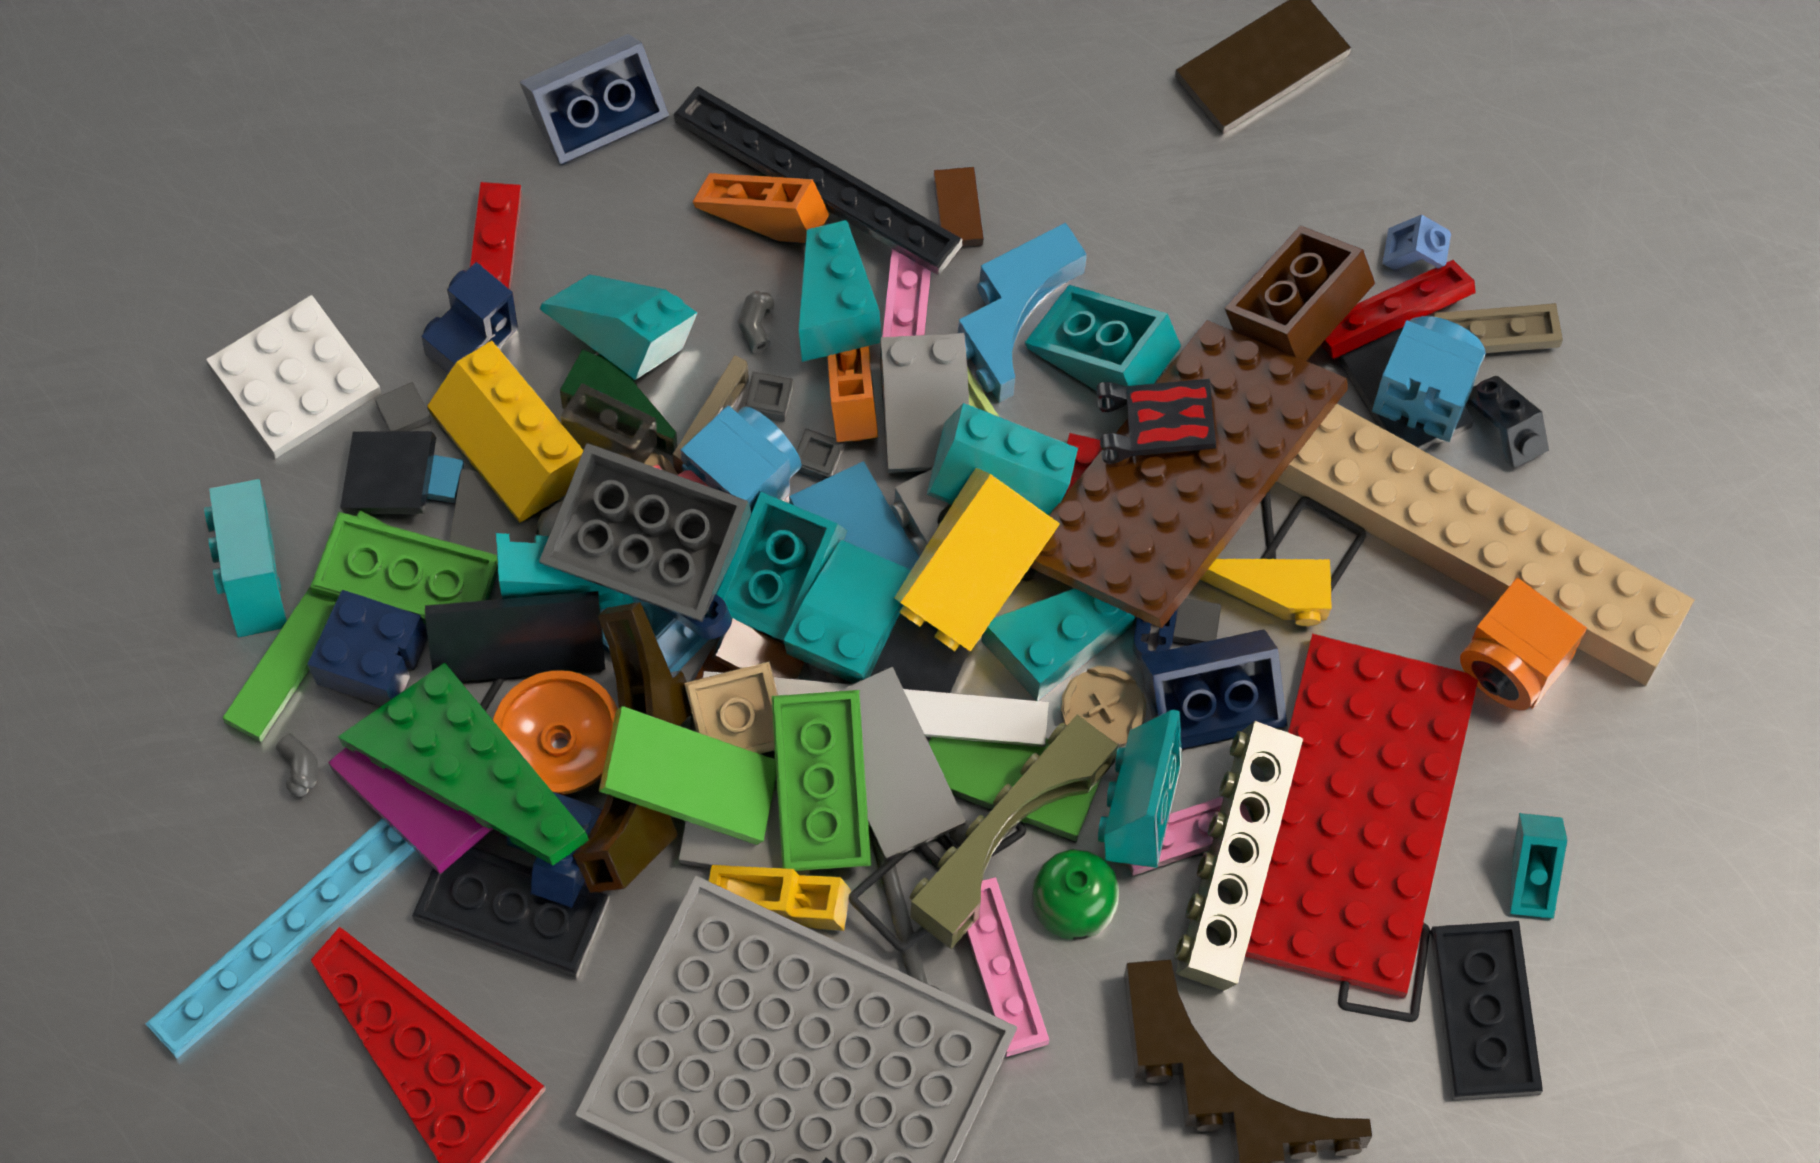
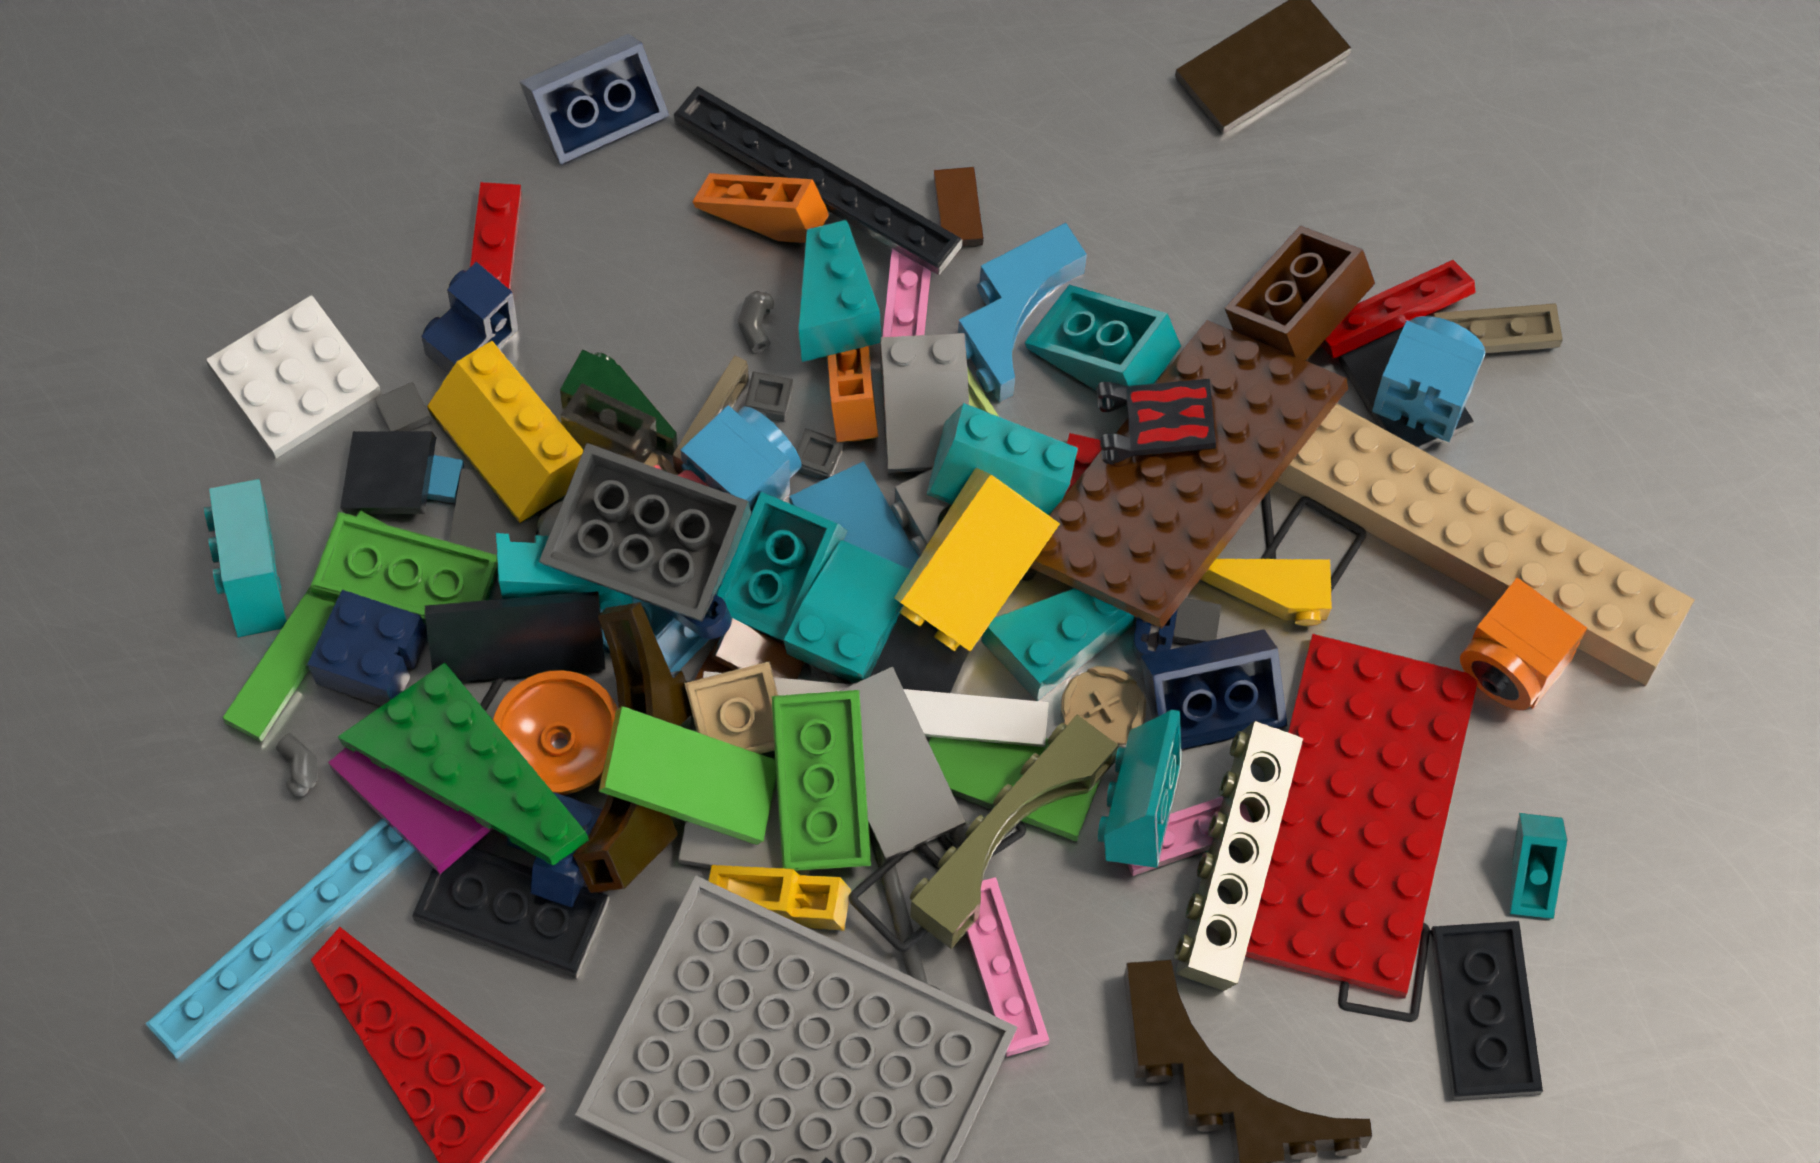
(623, 321): teal slope -> none
(1075, 894): green cylinder -> none
(1416, 240): medium blue bracket -> none
(1516, 417): black bracket -> none

